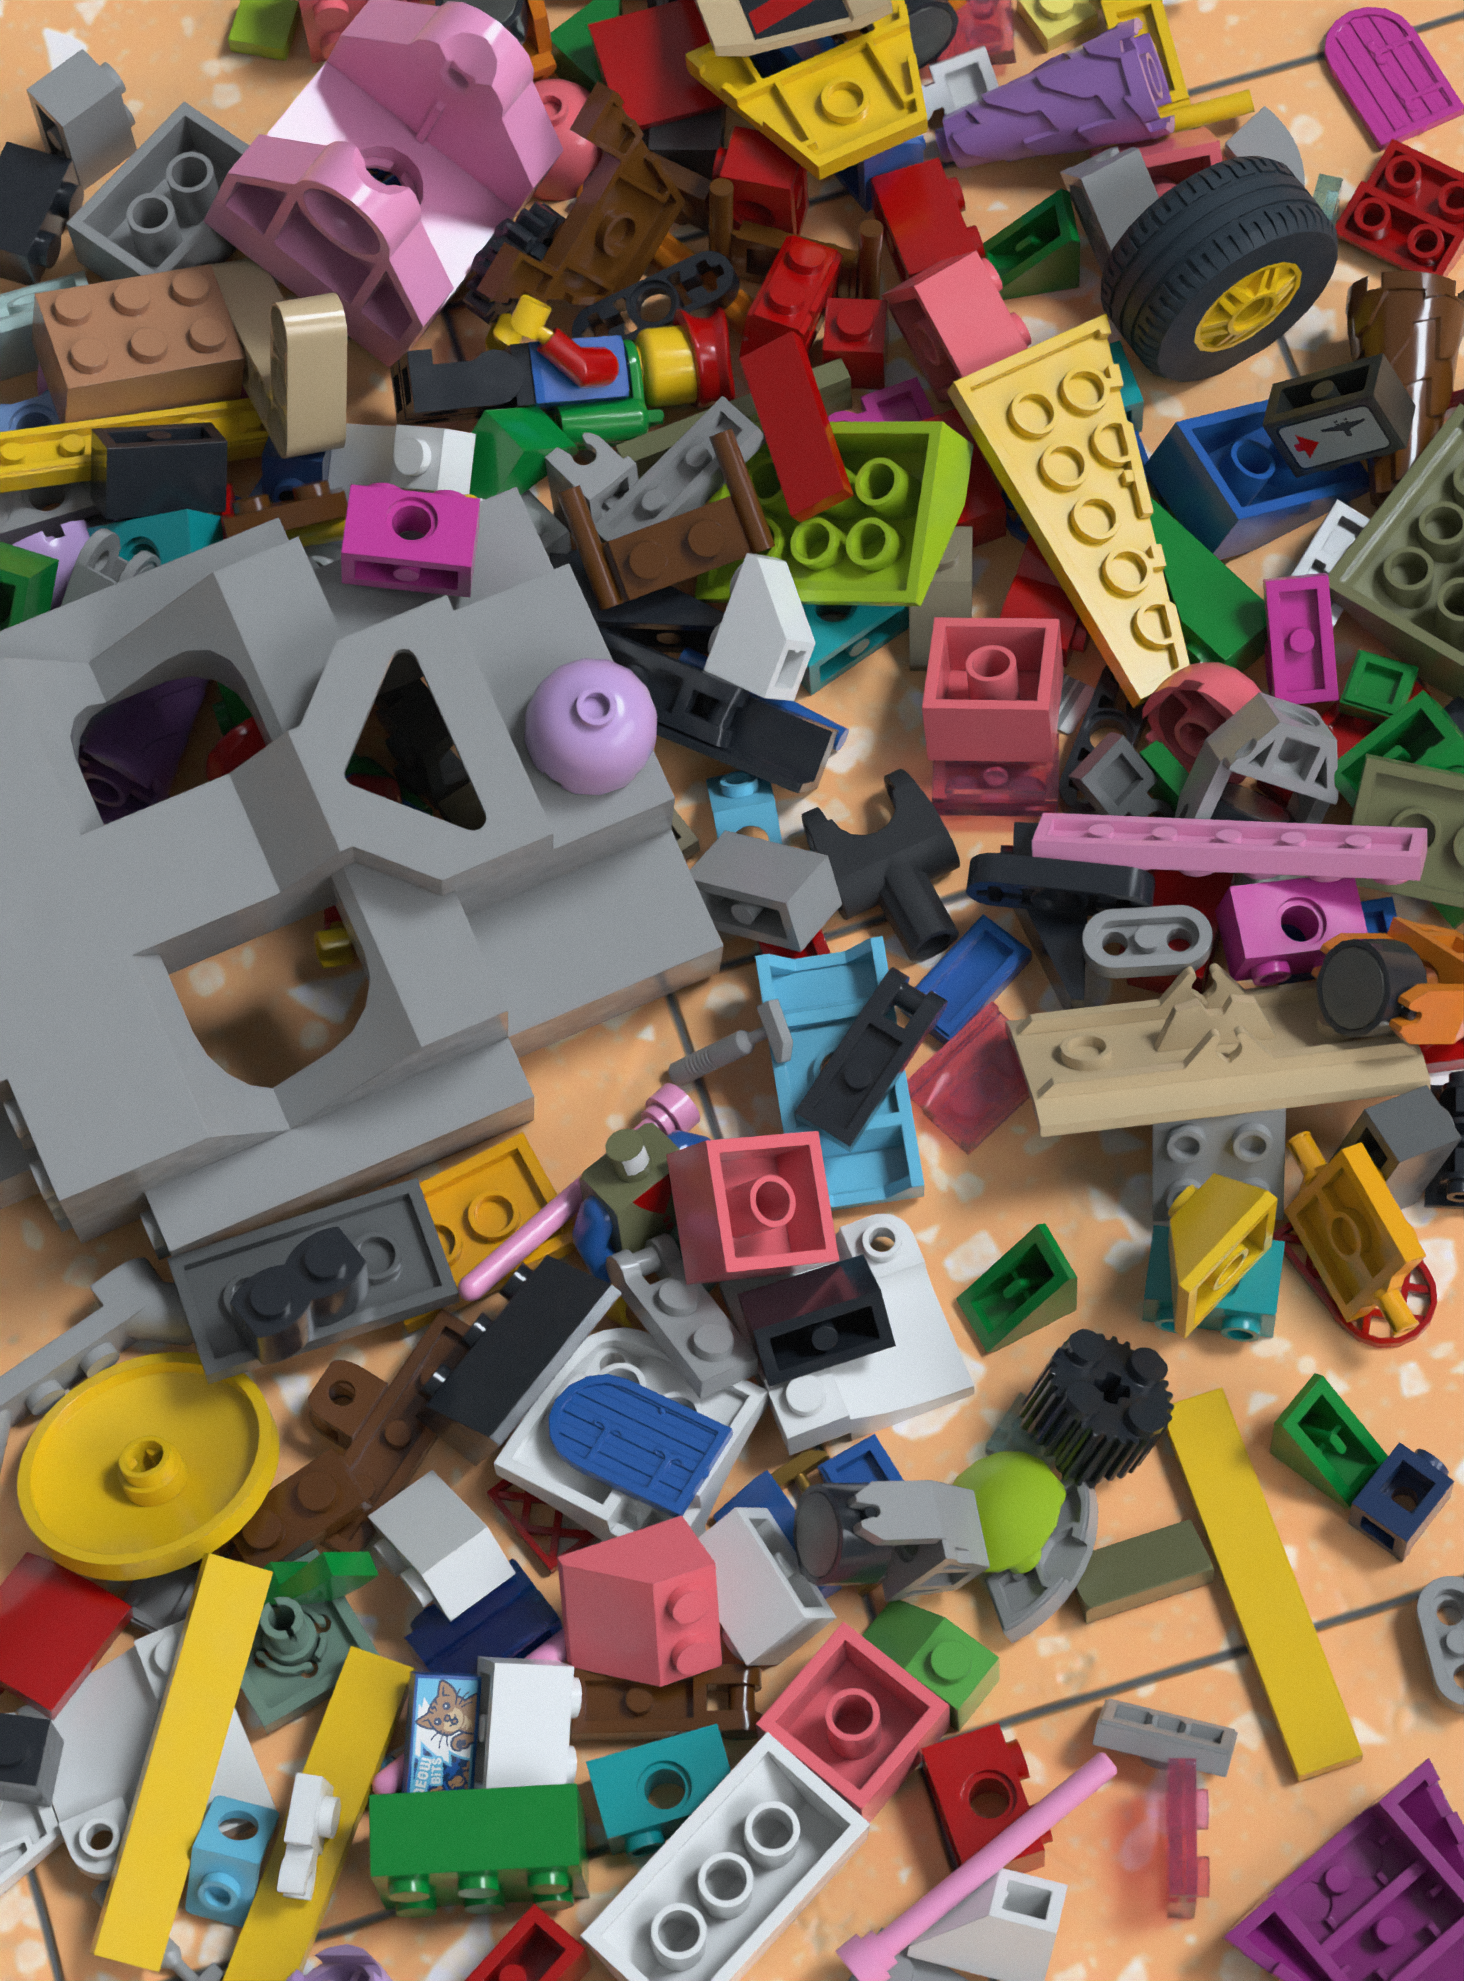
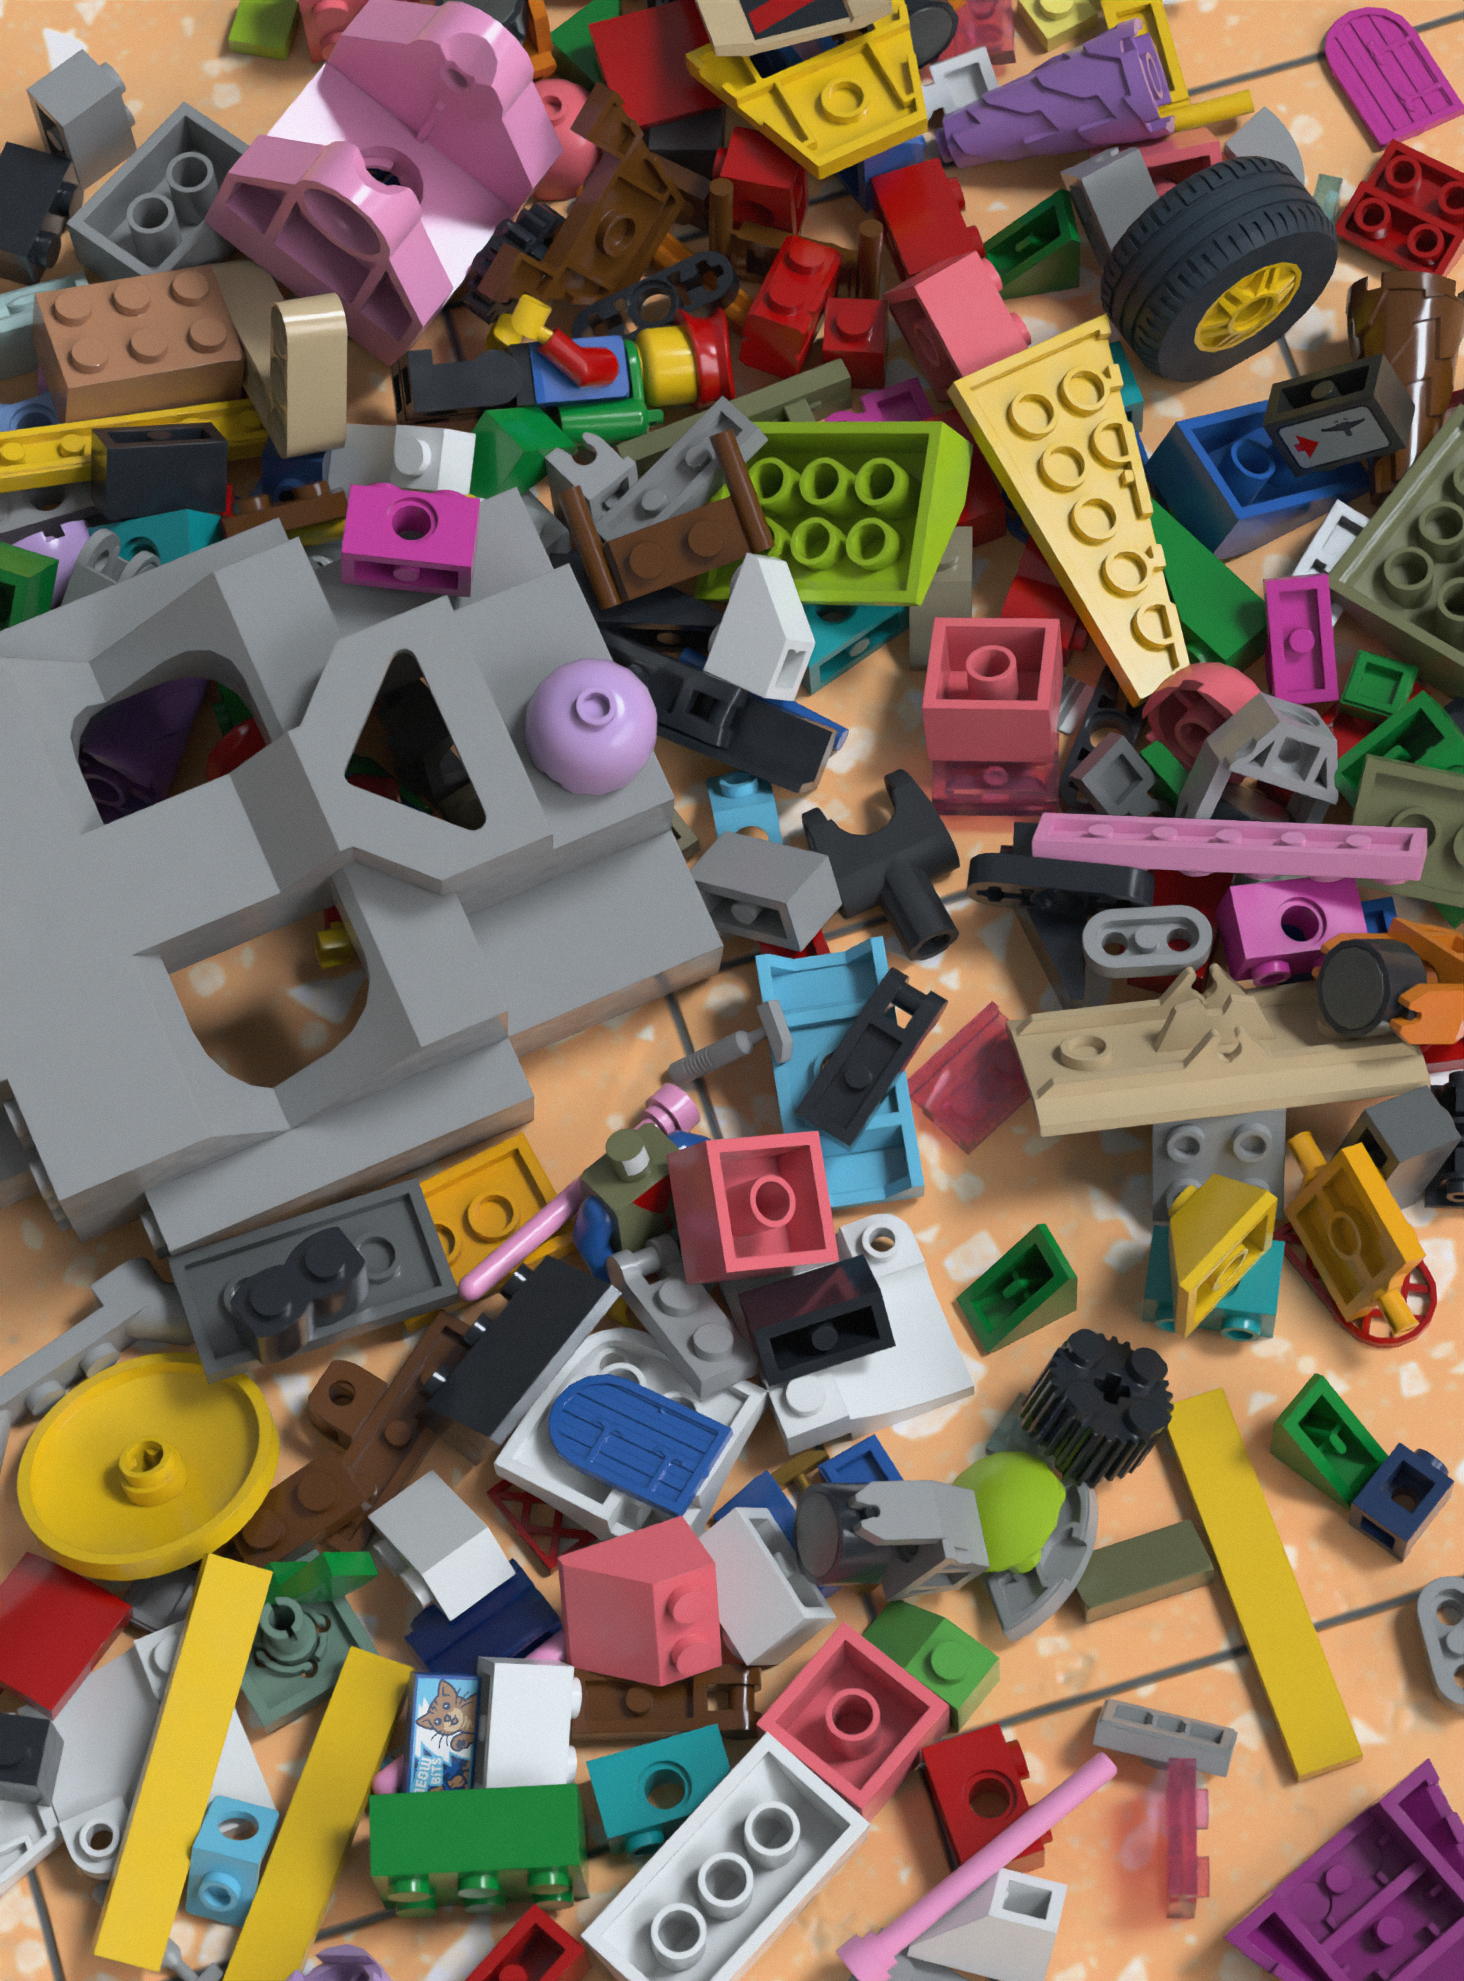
(310, 1820): white plate -> none
(796, 427): red tile -> none
(973, 974): blue tile -> none

